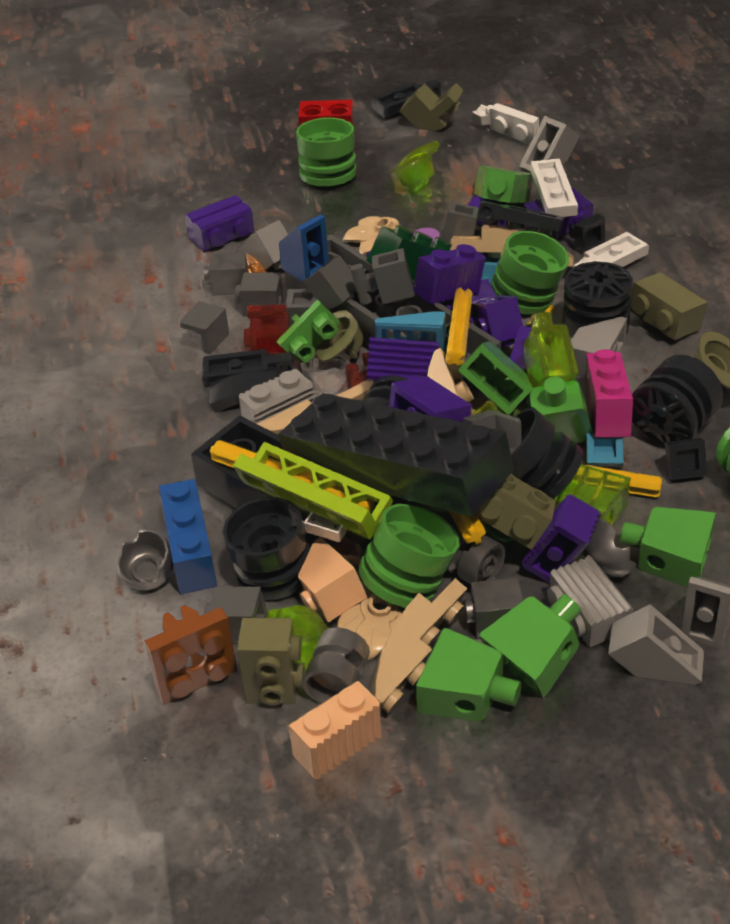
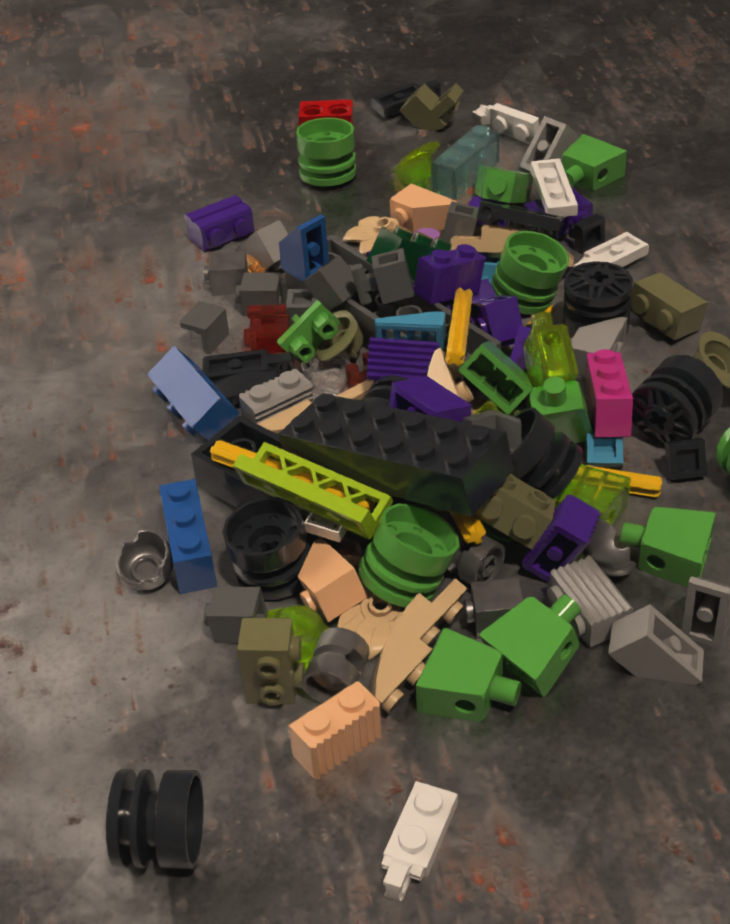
(150, 819): none -> black wheel
(184, 638): dark orange piece -> none
(191, 394): none -> brick
(417, 837): none -> white hinge
(419, 208): none -> light nougat slope
(458, 165): none -> clear light blue brick
(593, 163): none -> bright green torso

